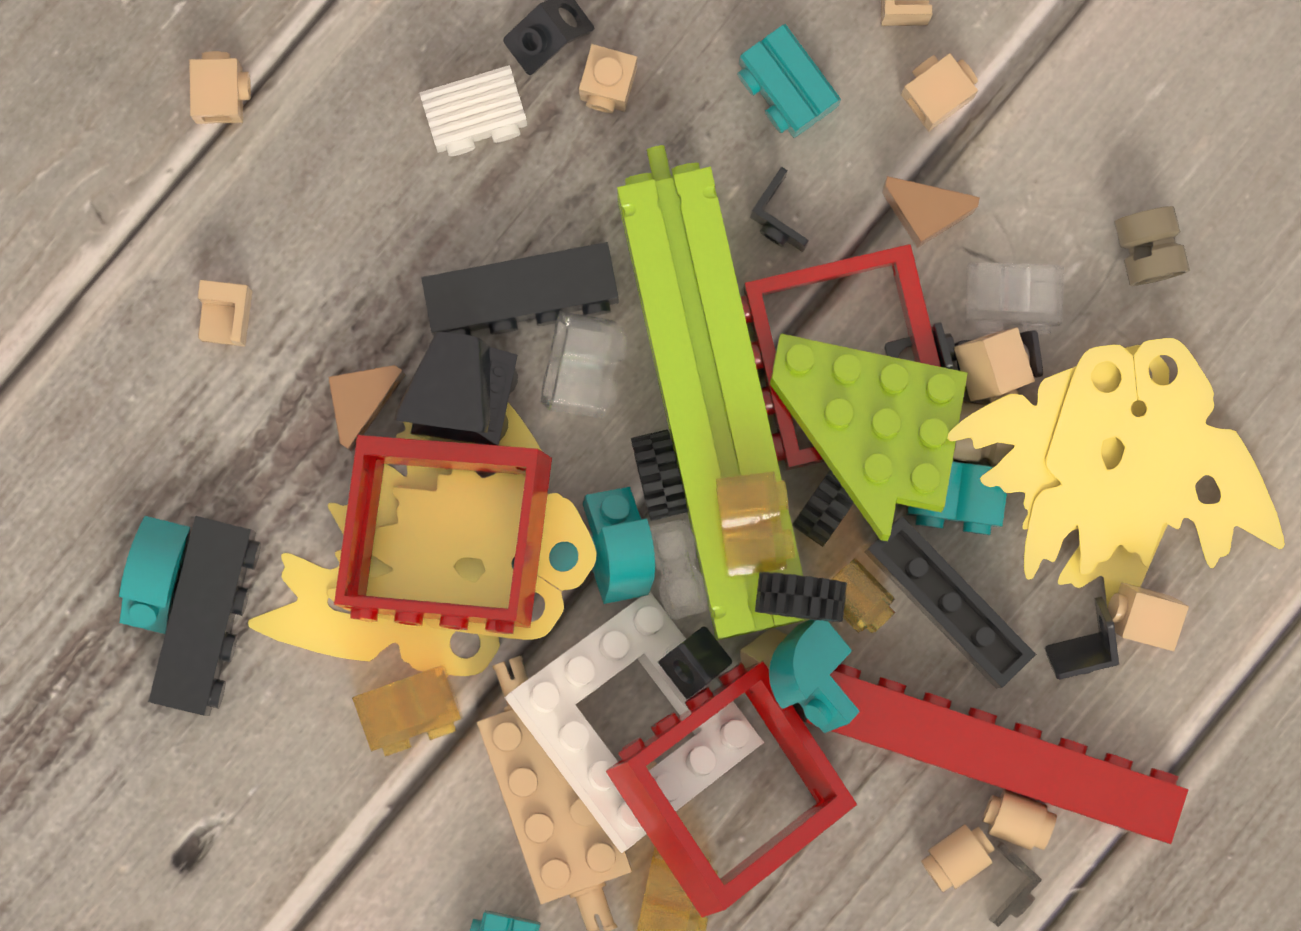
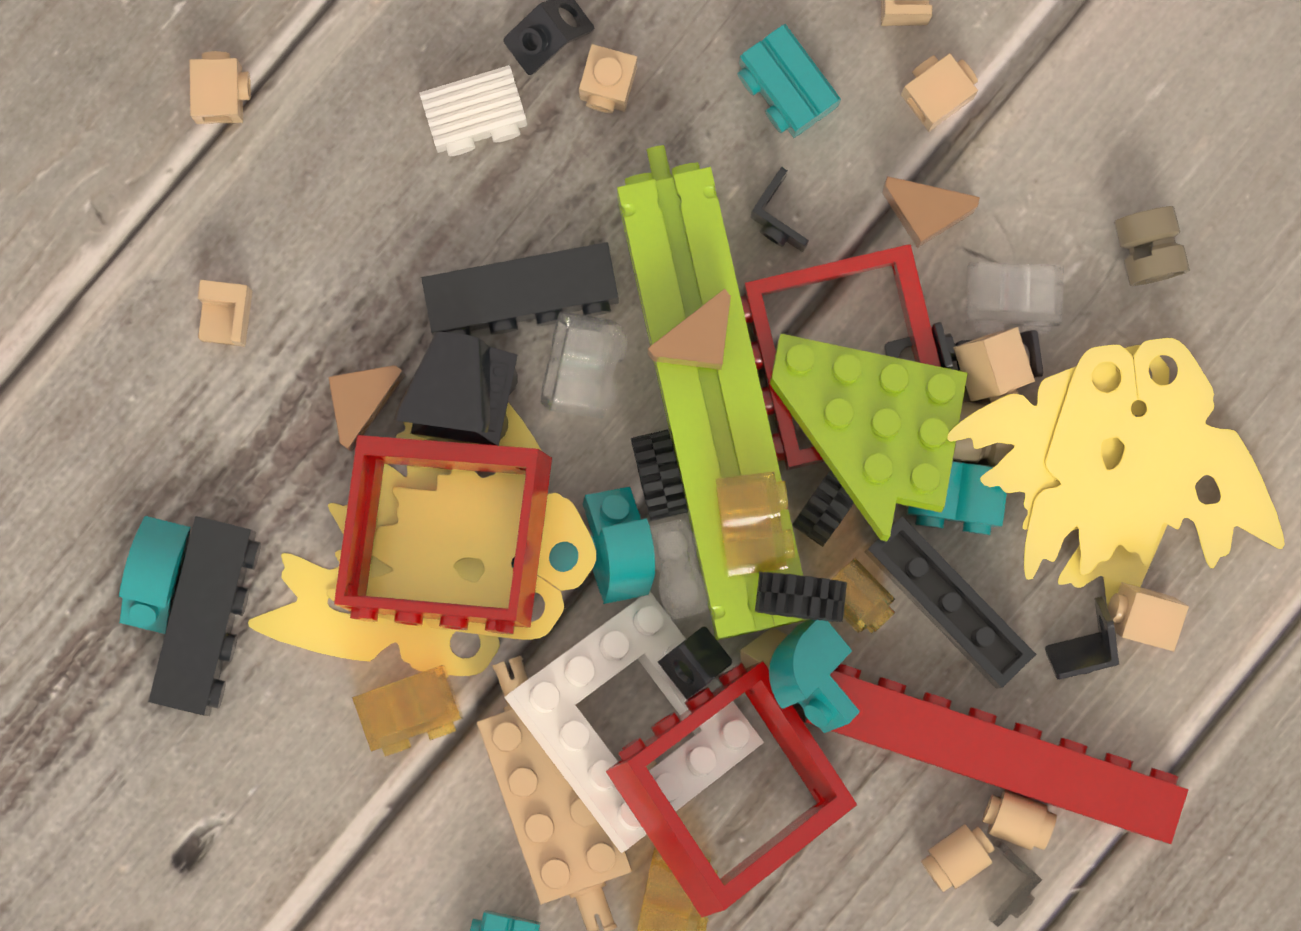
(698, 338): none -> medium nougat slope

